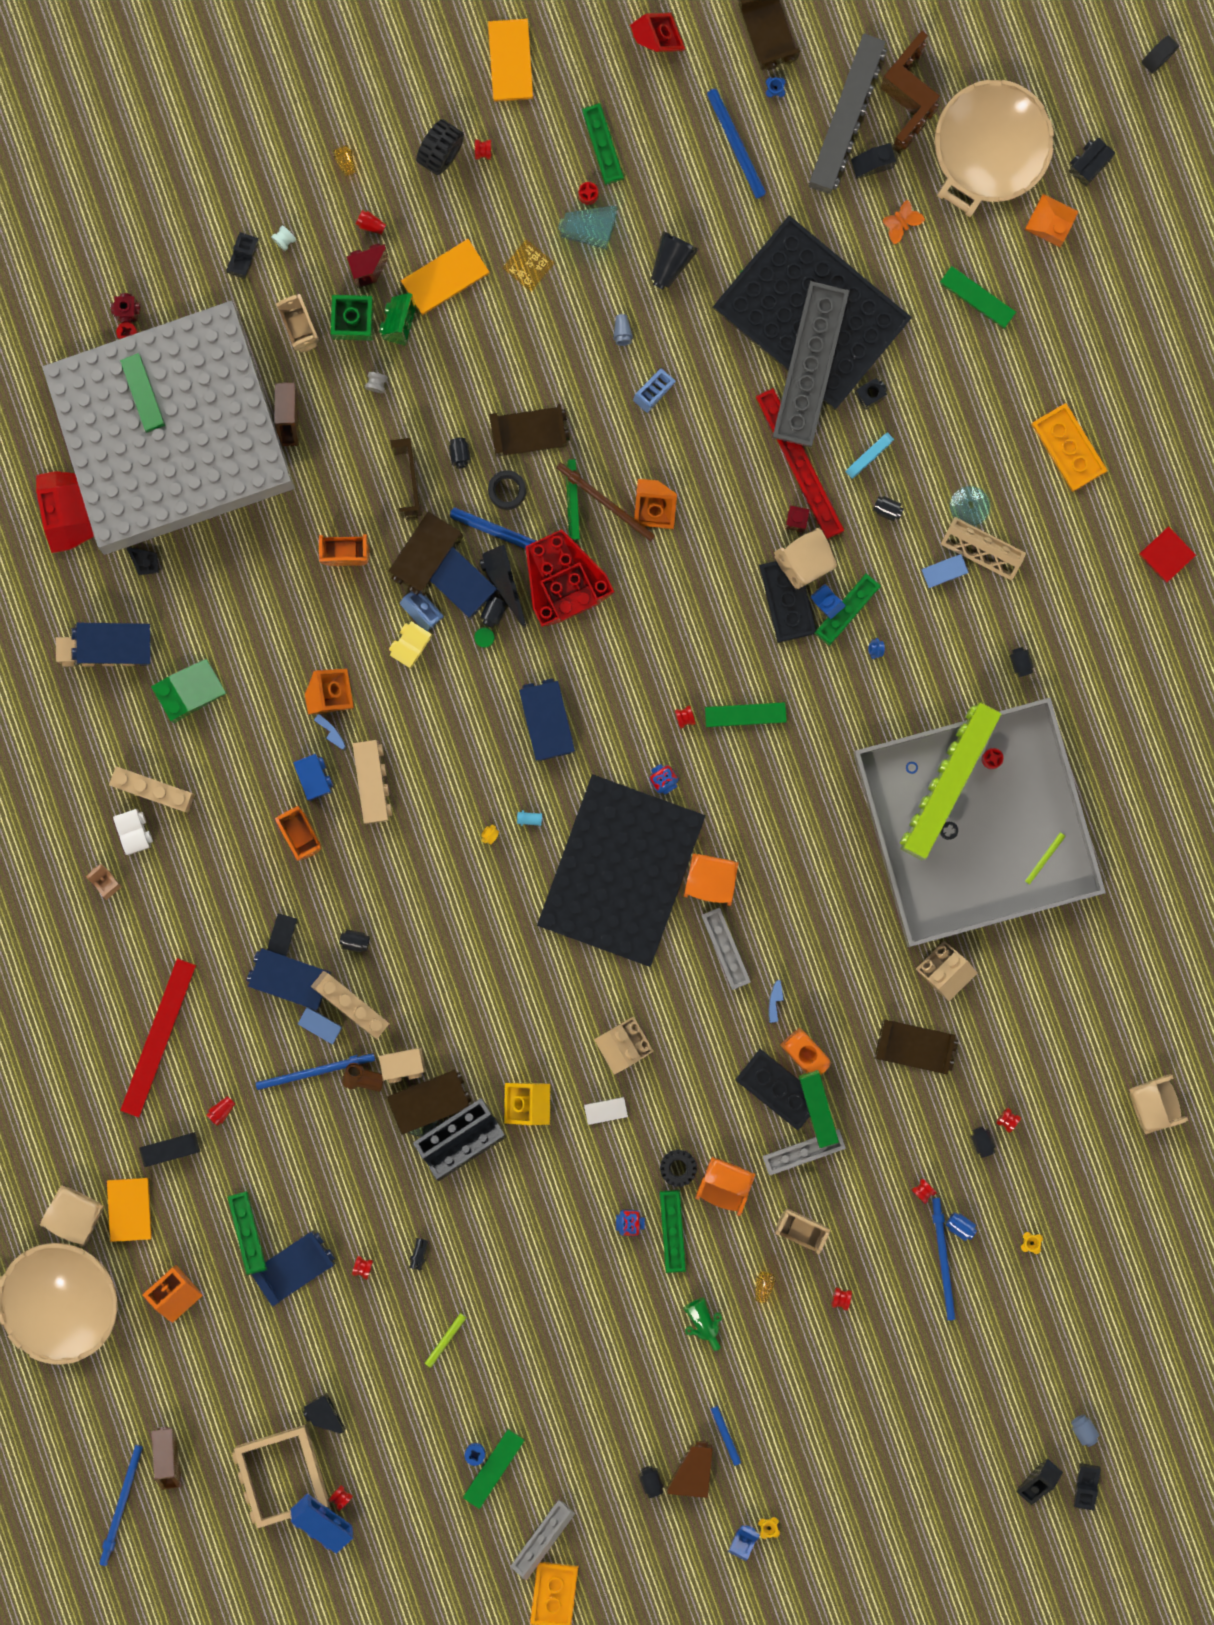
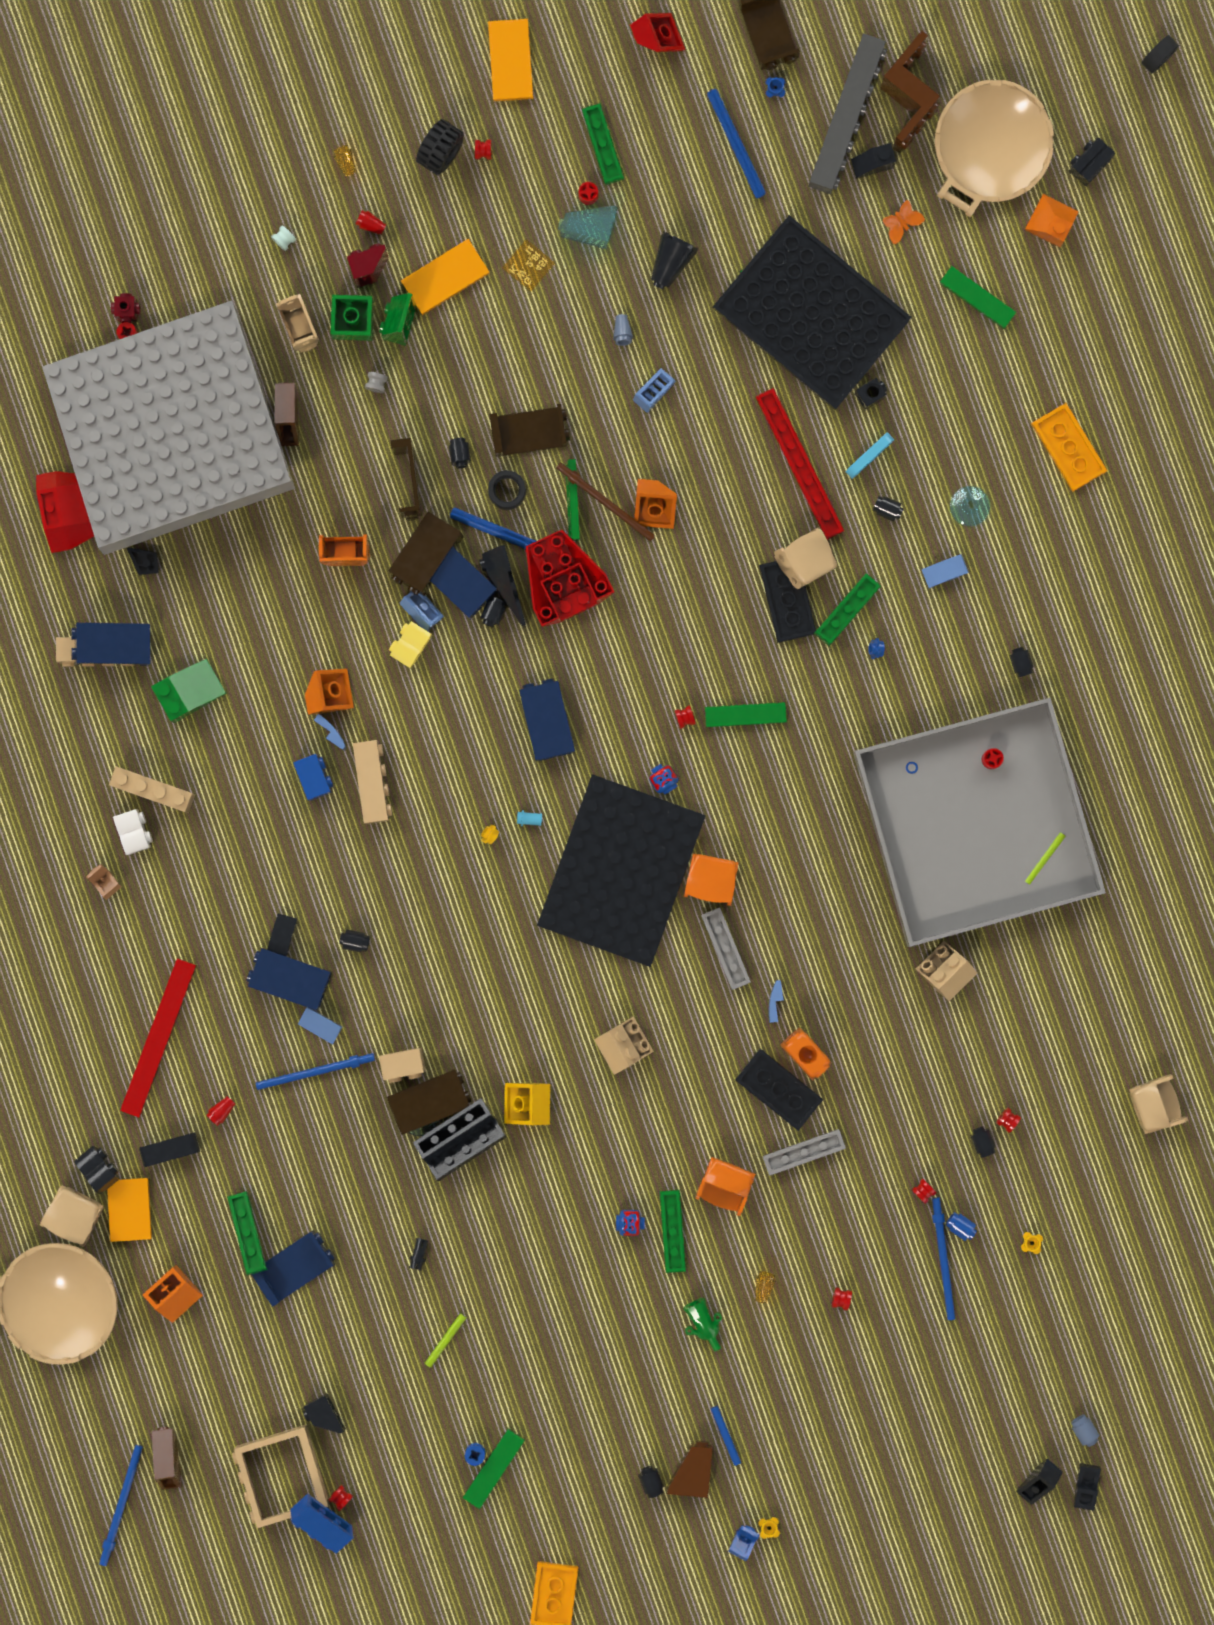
(97, 1169): none -> black brick
(142, 393): tile -> none
(242, 255): black slope -> none
(299, 833): orange piece -> none
(350, 1004): tan brick -> none
(356, 1077): reddish brown piece -> none
(362, 1267): red wheel -> none
(484, 637): green tile -> none
(542, 1540): light grey plate -> none
(605, 1110): white slope -> none
(691, 1168): black tyre -> none
(797, 518): dark red brick -> none
(802, 1230): tan piece -> none
(810, 364): dark grey plate -> none
(818, 1109): green tile -> none
(827, 601): blue bracket -> none
(916, 1047): dark brown panel -> none
(950, 782): lime brick -> none
(951, 836): black bush -> none
(984, 542): tan fence -> none
(1167, 554): red tile -> none

